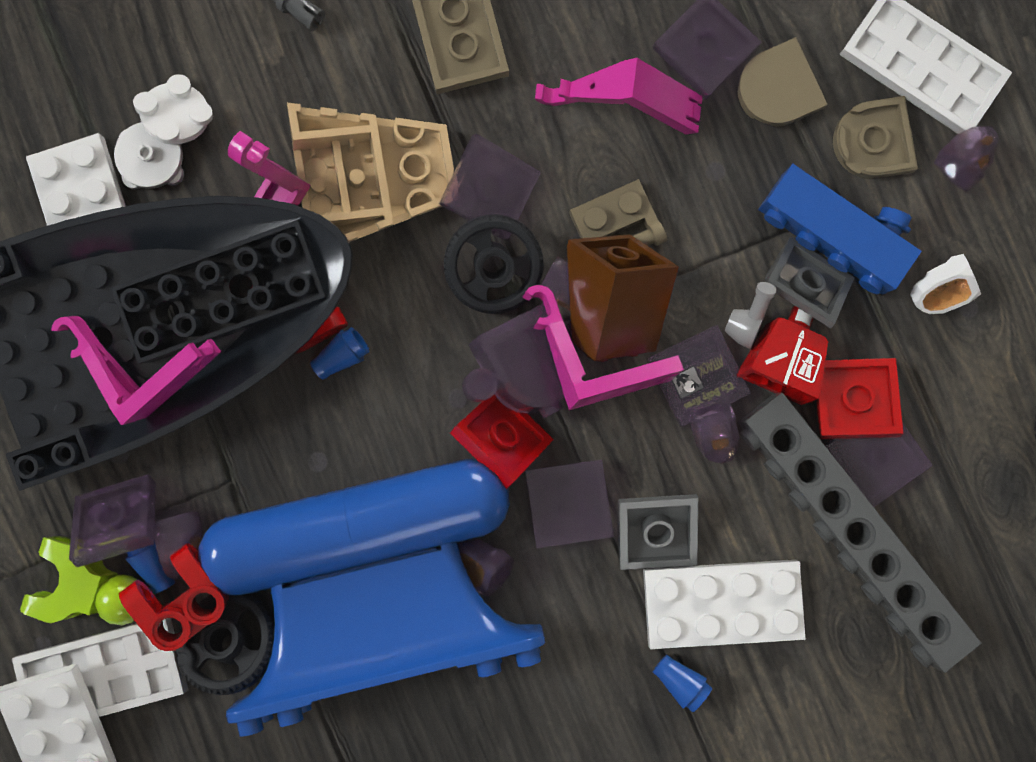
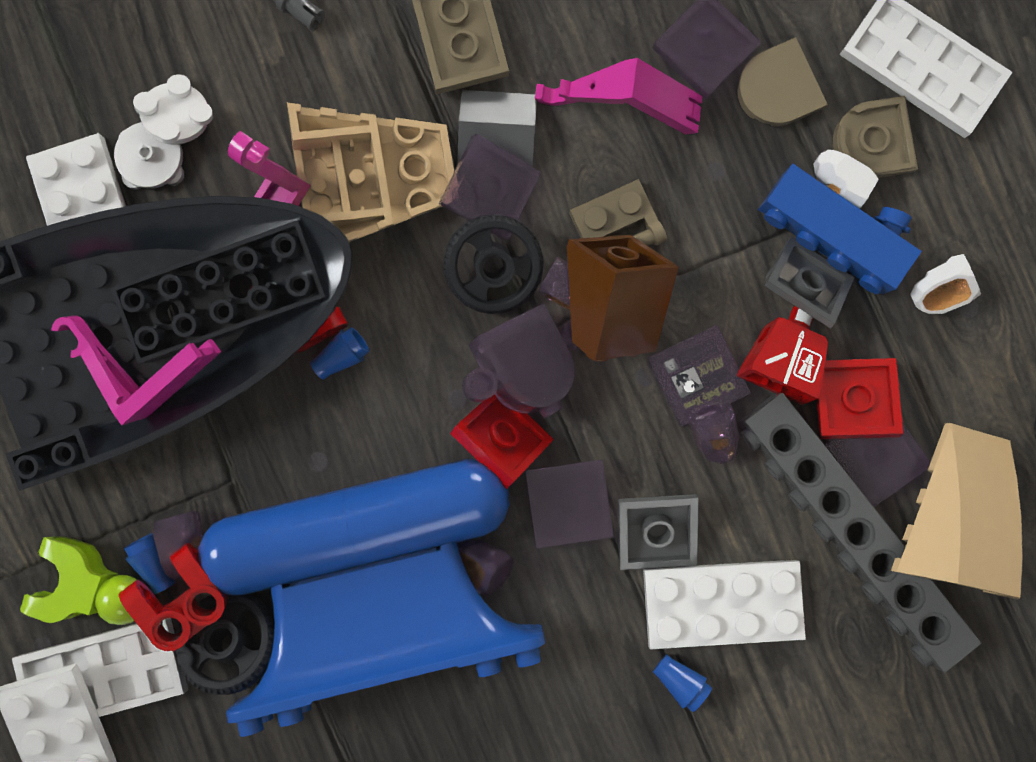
(113, 521): clear purple plate -> none
(501, 119): none -> dark grey slope
(570, 370): dark pink hinge -> none
(745, 324): light grey bar -> none
(845, 176): none -> white rock
(968, 156): clear purple rock -> none
(968, 516): none -> tan wedge

